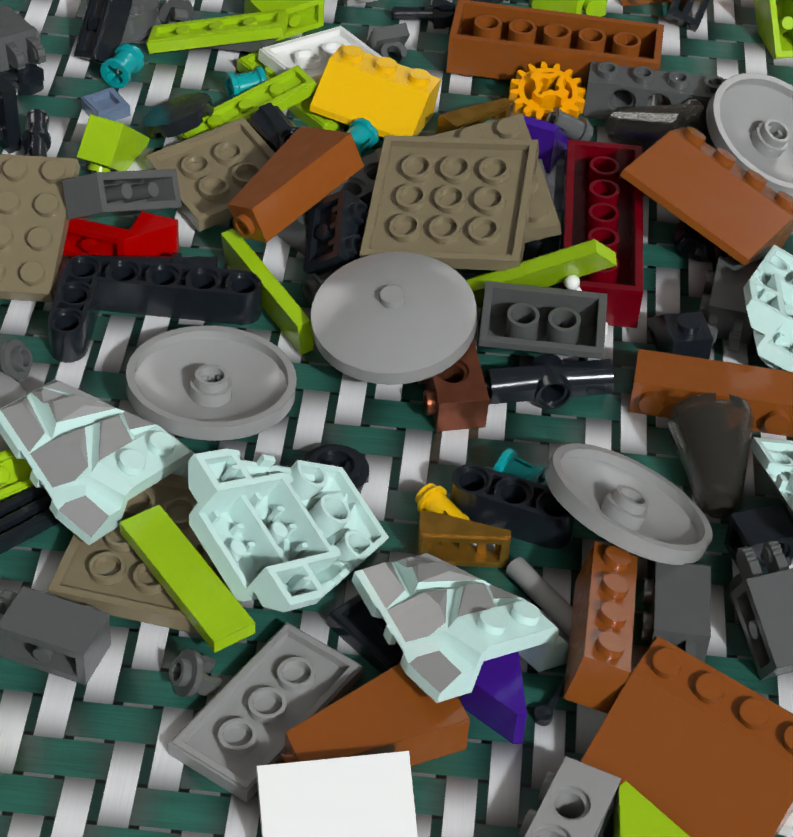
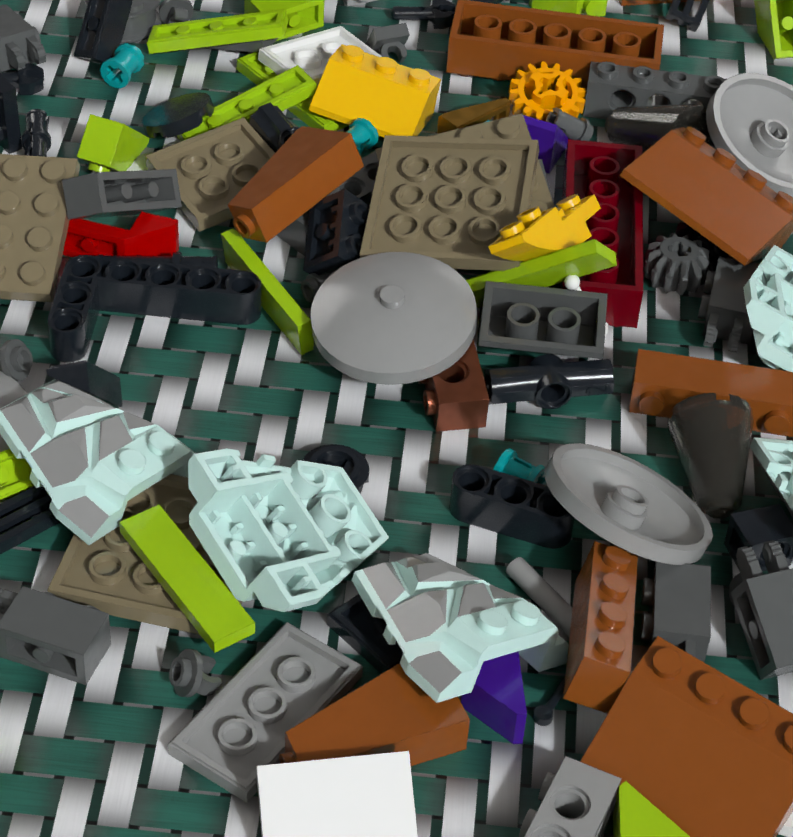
(89, 379): none -> black slope
(106, 104): sand blue tile -> none
(211, 382): light grey dish -> none
(239, 83): teal bush -> none
(434, 499): yellow pin -> none
(450, 539): pearl gold slope -> none
(546, 230): none -> yellow slope
(676, 263): none -> dark grey gear
(681, 334): black slope -> none

